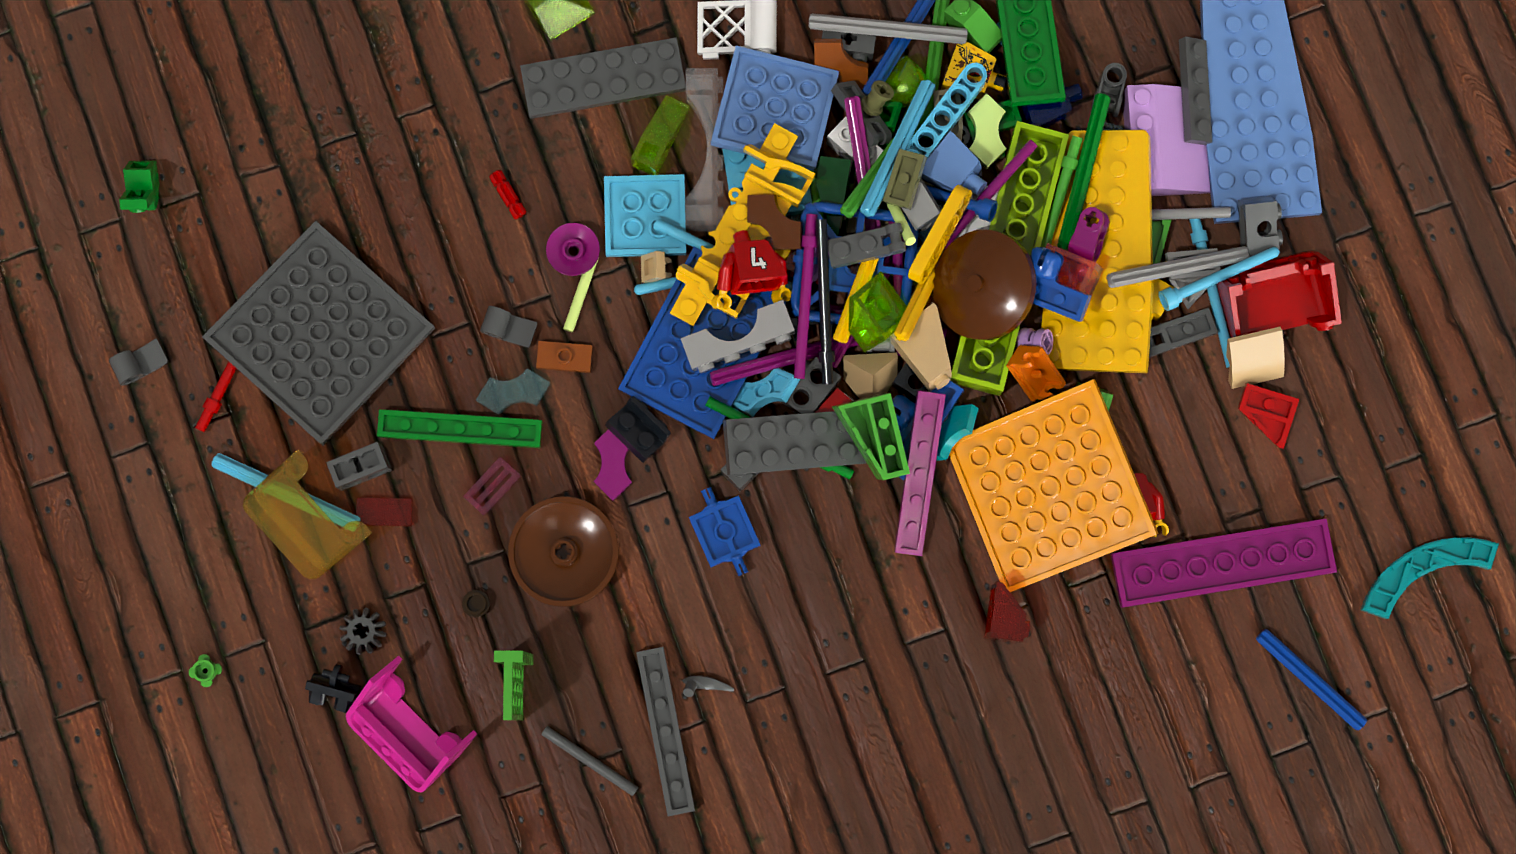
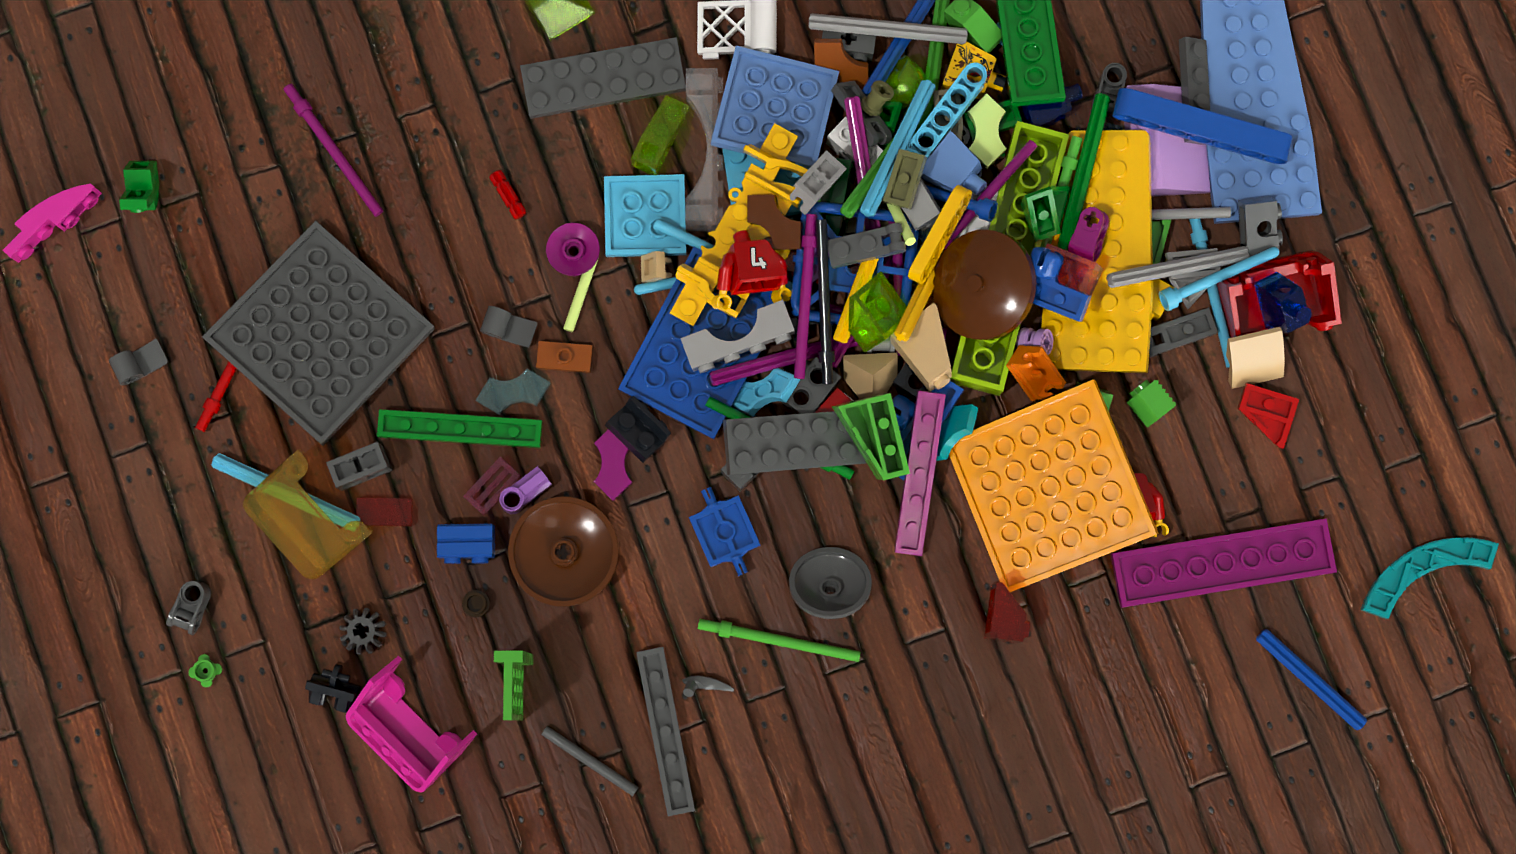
(58, 210): none -> dark pink slope
(188, 608): none -> dark grey piece
(303, 110): none -> magenta bar
(465, 542): none -> blue brick
(527, 489): none -> medium lavender piece
(726, 630): none -> bright green bar
(817, 181): none -> light grey hinge
(830, 571): none -> dark grey dish
(1045, 210): none -> green slope
(1150, 402): none -> bright green brick
(1202, 126): none -> blue beam
(1282, 303): none -> clear blue torso

